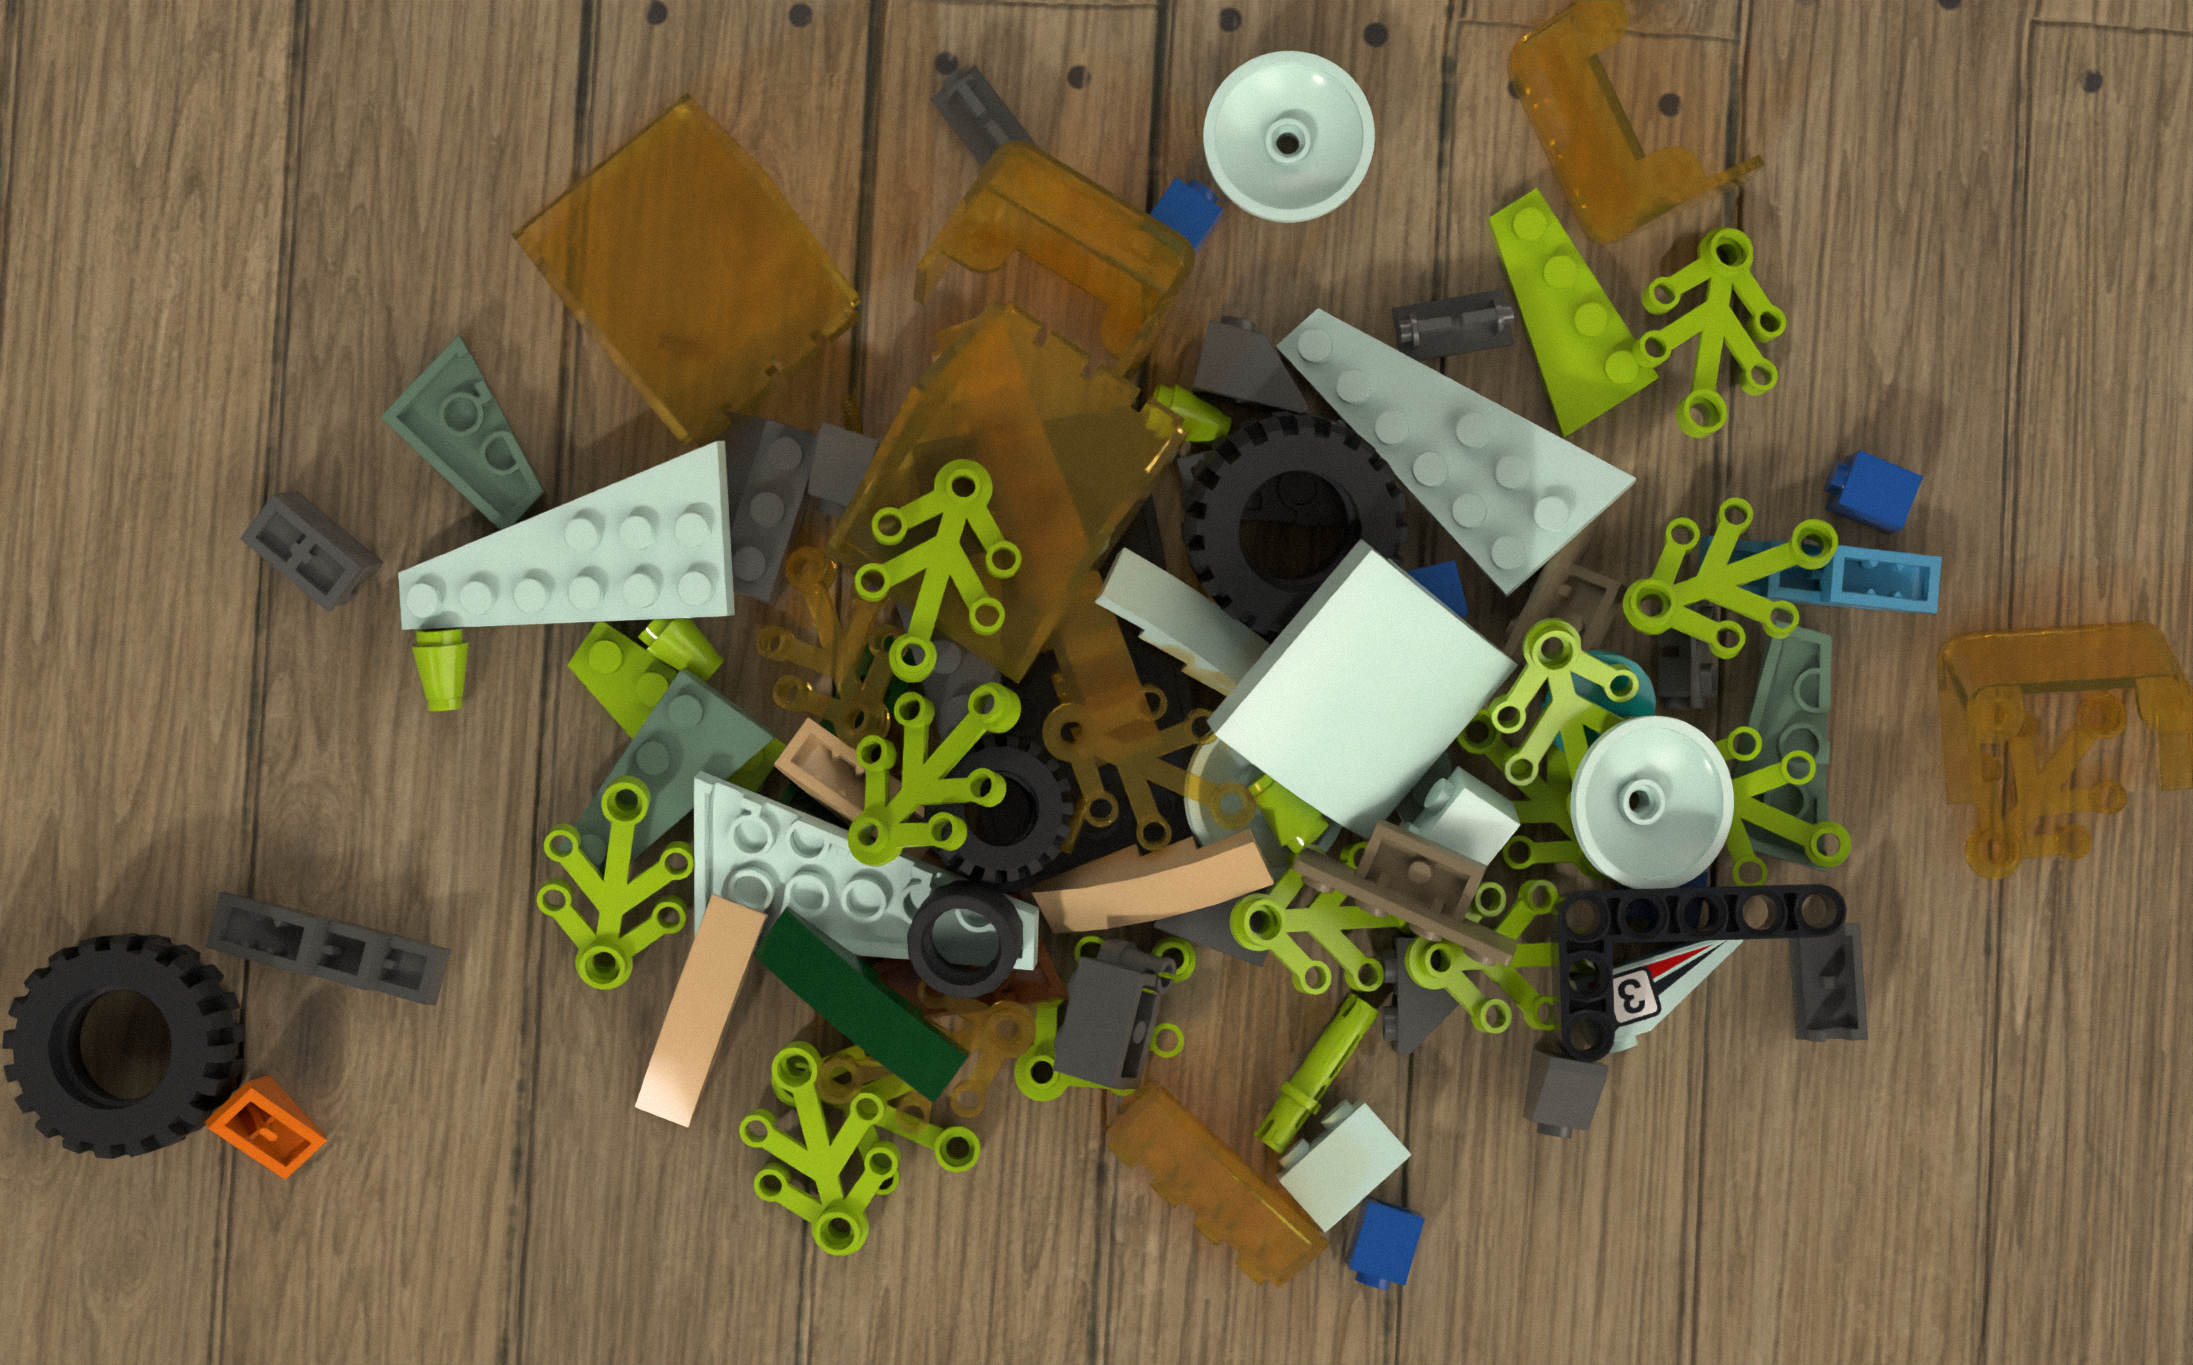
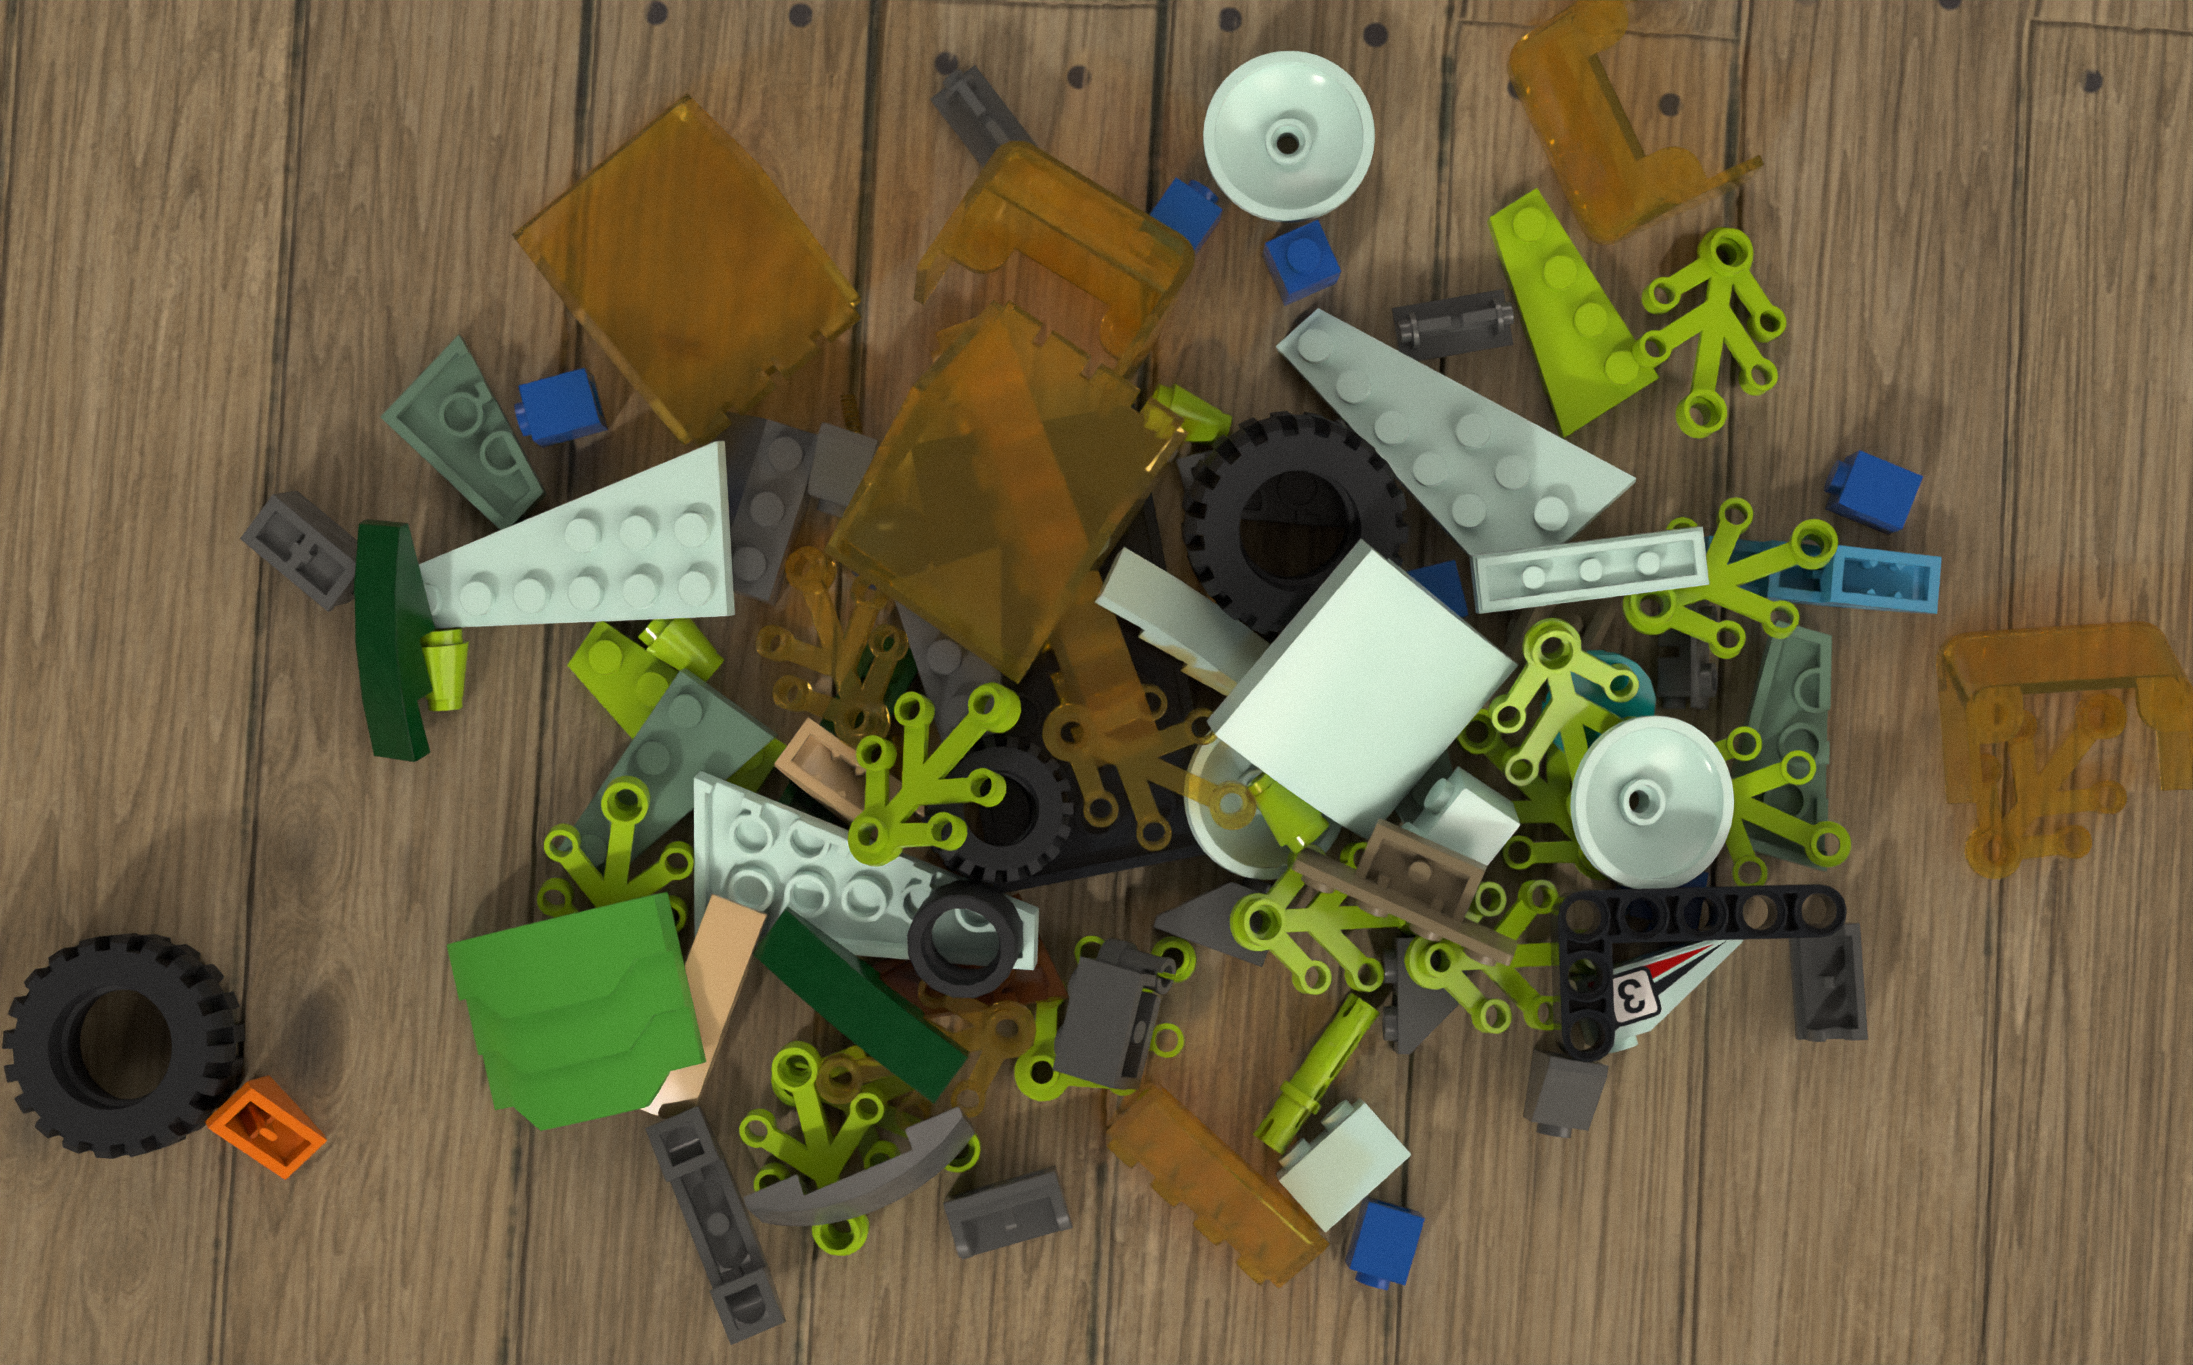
(327, 948): dark grey slope -> none
(388, 627): none -> dark green slope
(560, 408): none -> blue brick
(580, 1010): none -> bright green slope
(718, 1224): none -> dark grey slope
(933, 1148): none -> dark grey slope
(941, 558): lime plant -> none
(1007, 1212): none -> dark grey hinge
(1076, 824): clear yellow leg -> none
(1151, 887): tan slope -> none
(1244, 370): dark grey slope -> none
(1301, 262): none -> blue brick
(1589, 570): none -> light aqua tile

